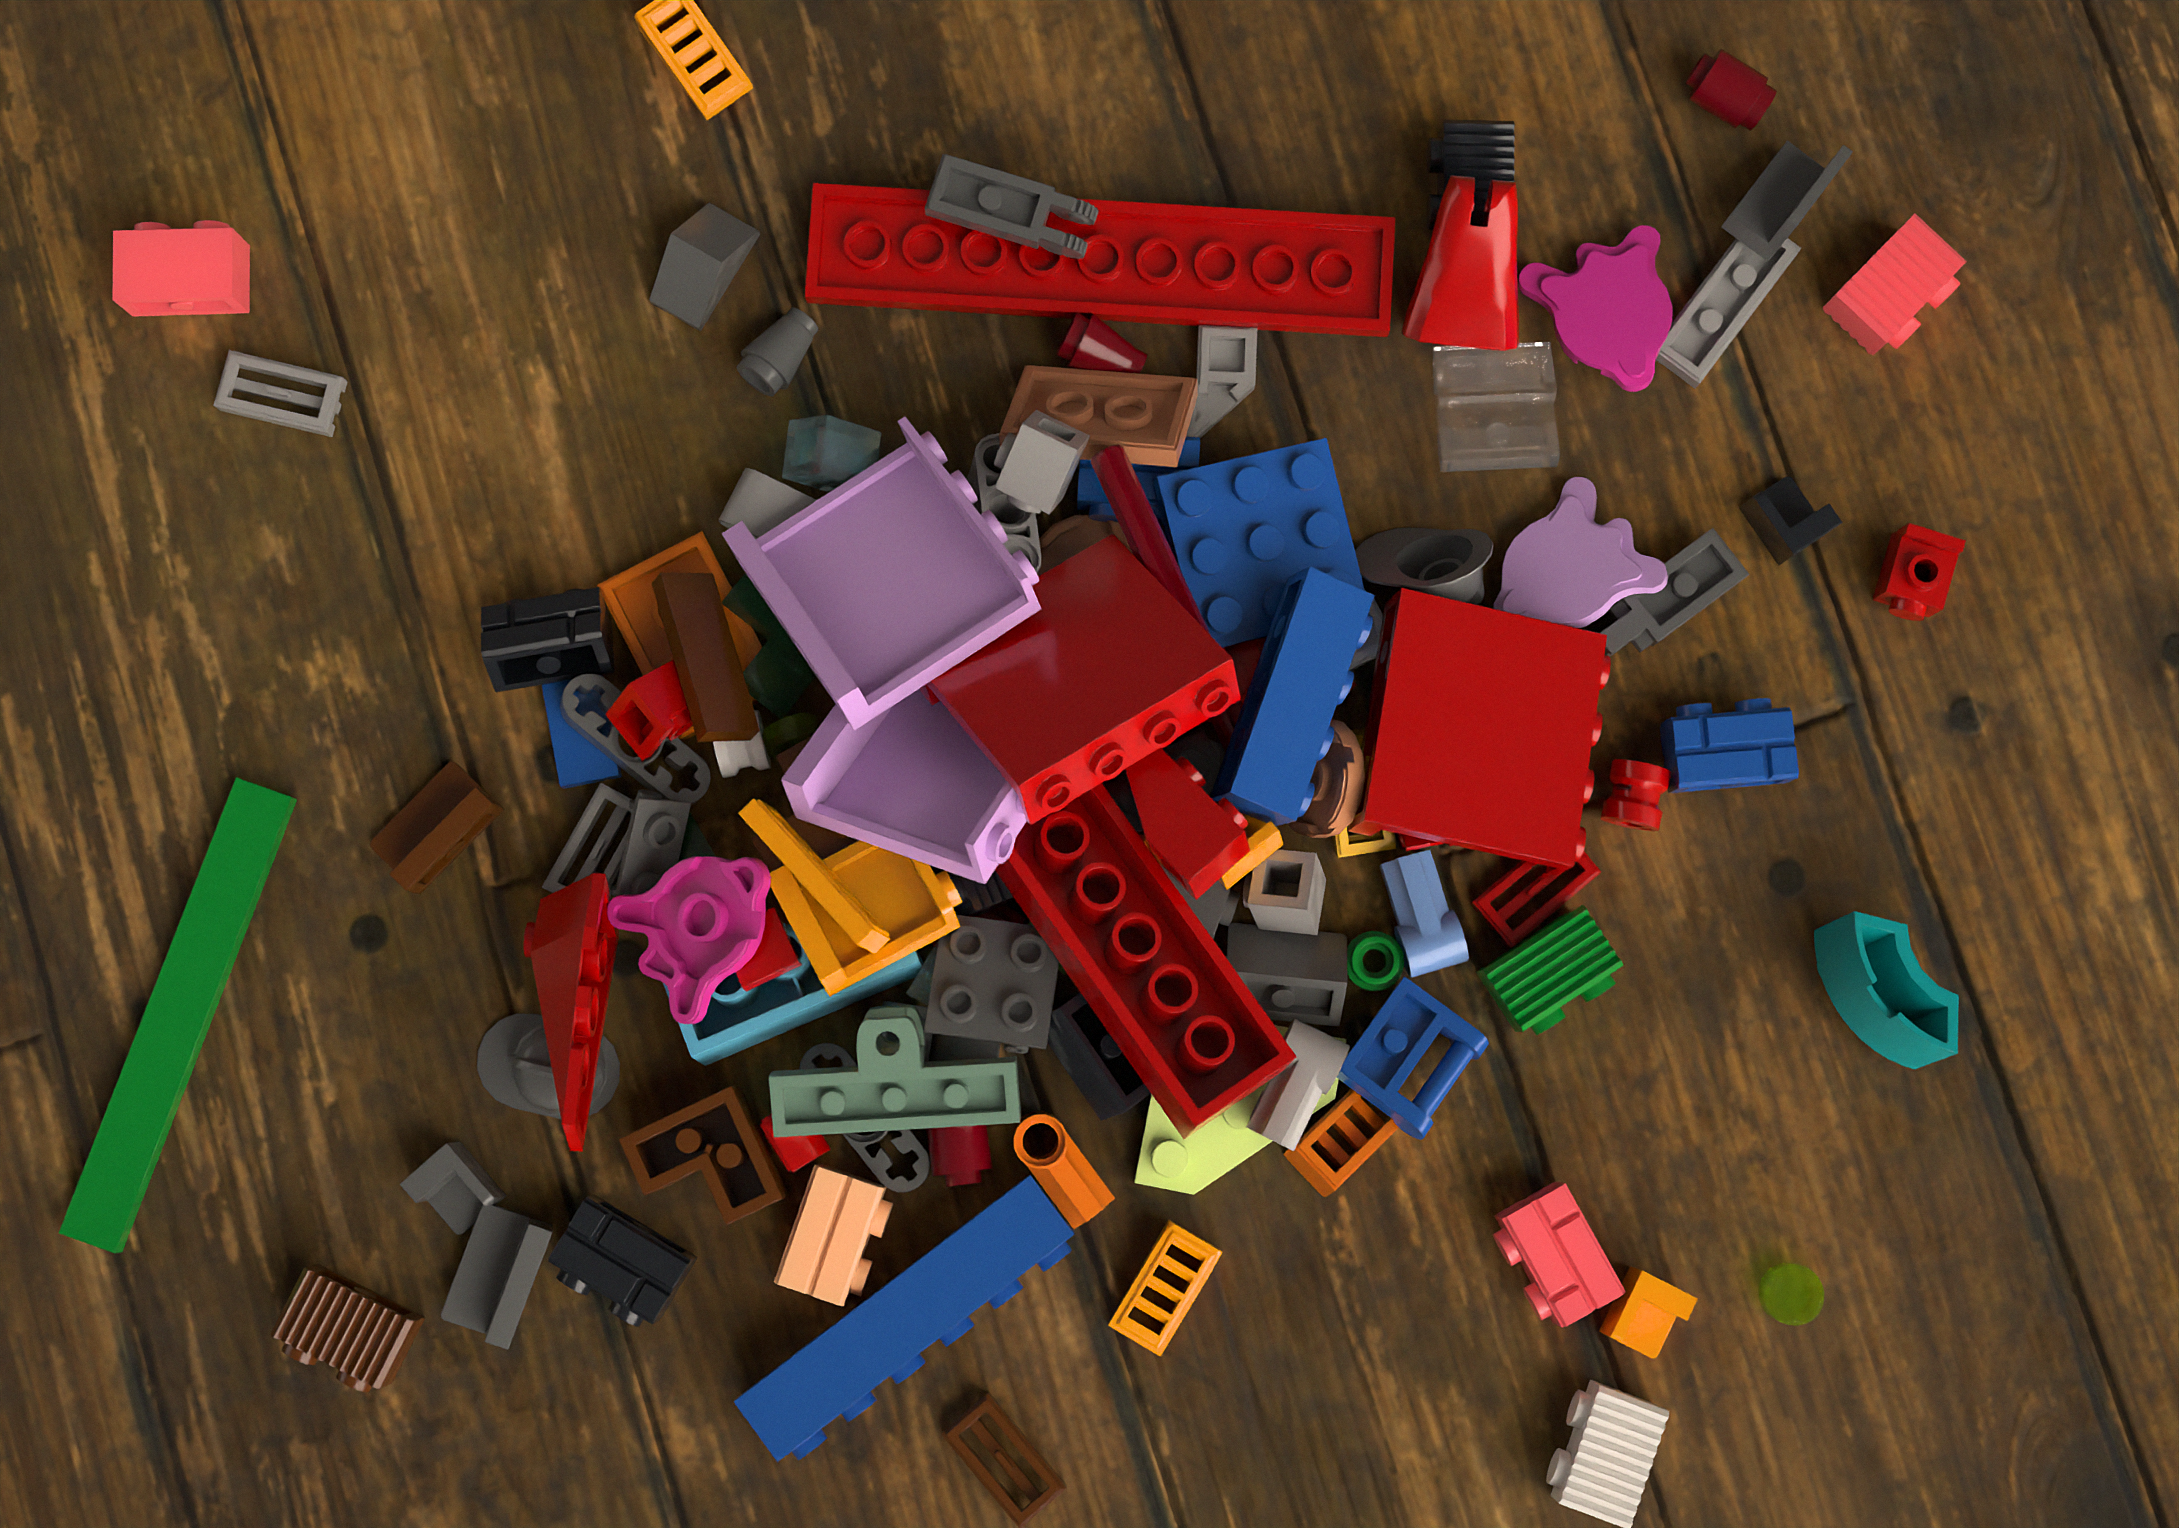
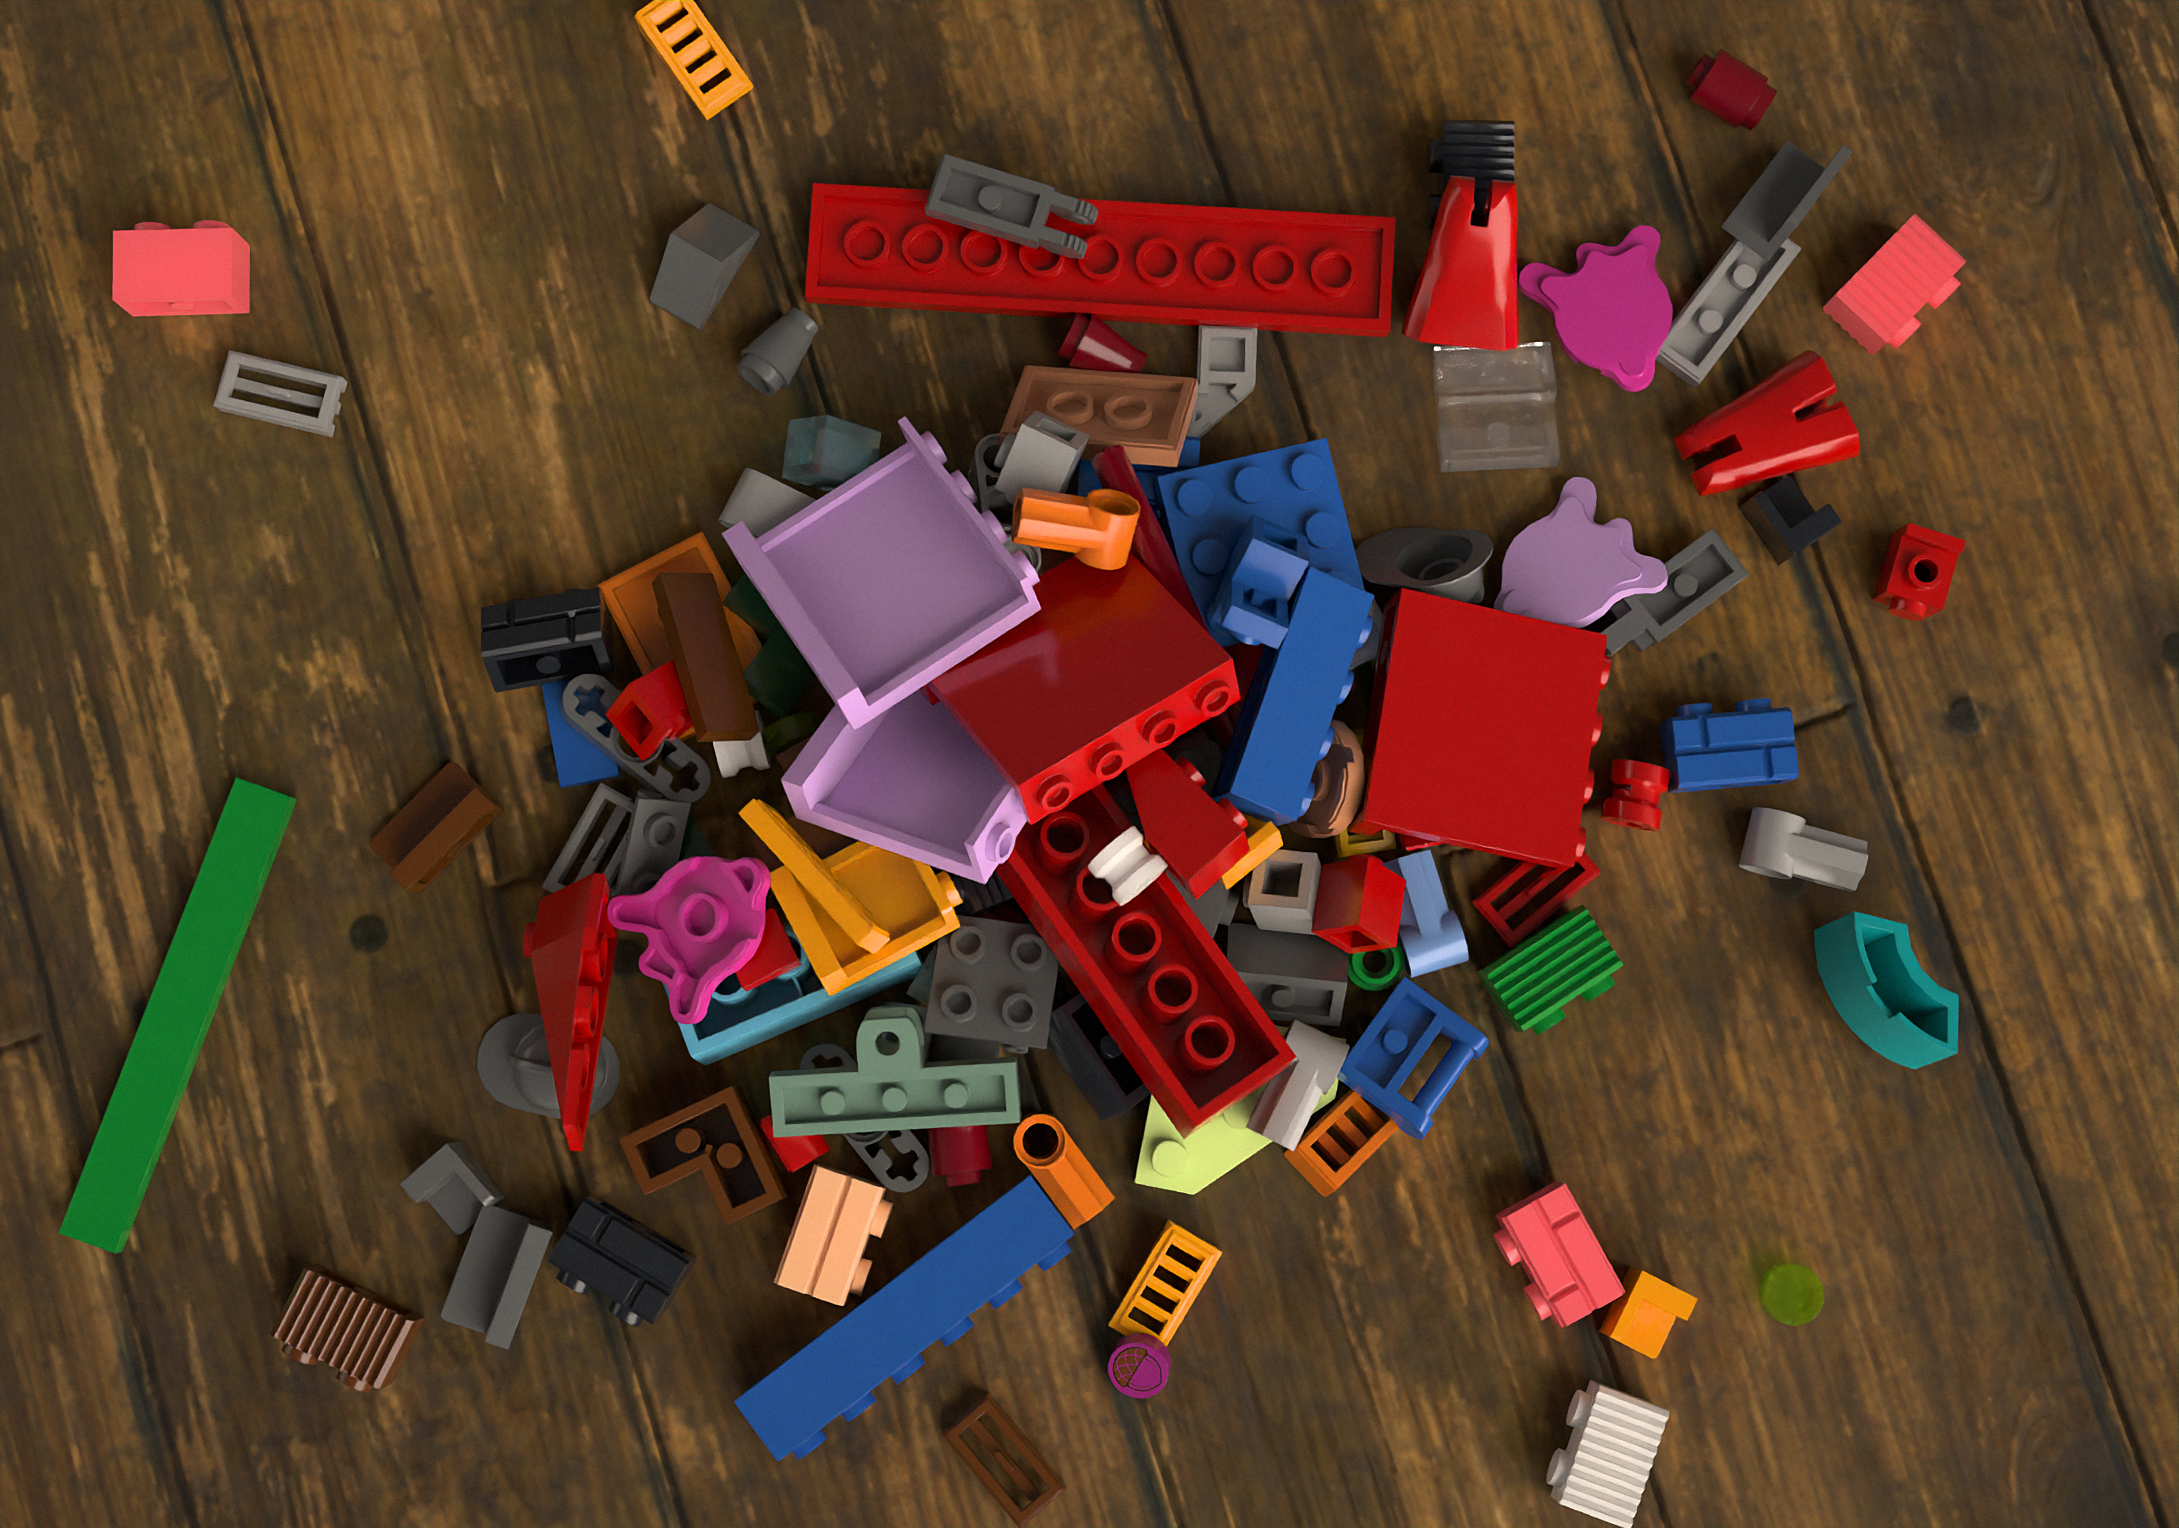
(1092, 526): none -> orange piece
(1127, 866): none -> white wheel
(1139, 1365): none -> magenta tile
(1260, 583): none -> blue brick
(1358, 904): none -> red brick
(1772, 429): none -> red piece
(1785, 847): none -> light grey piece

